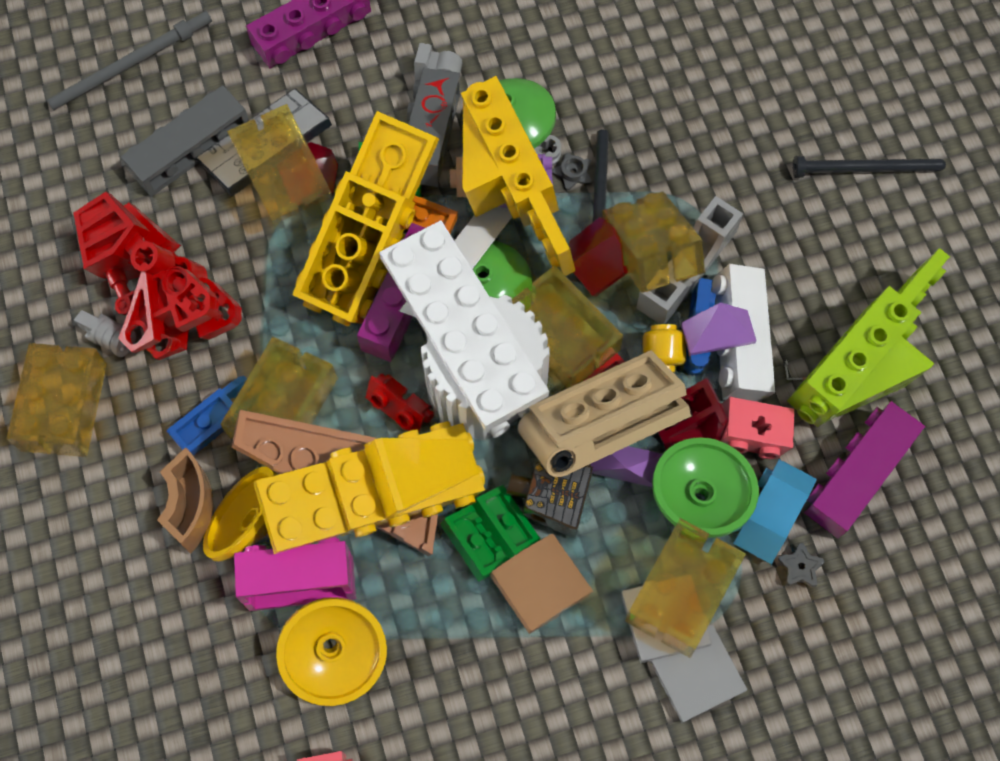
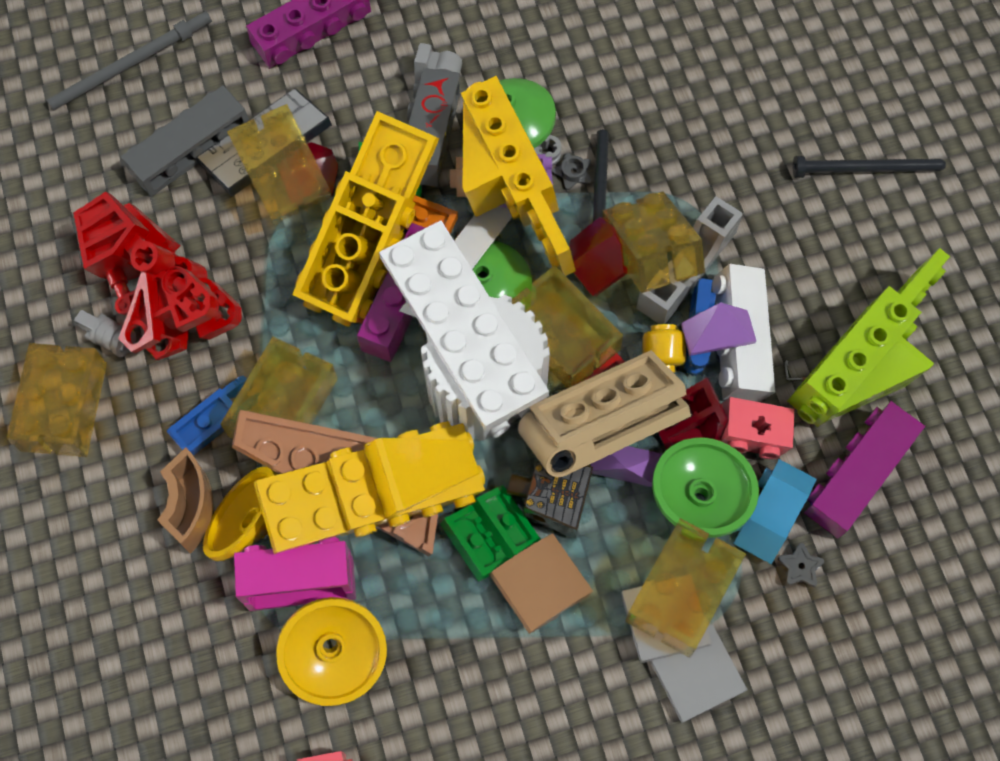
(387, 394): red hinge -> none

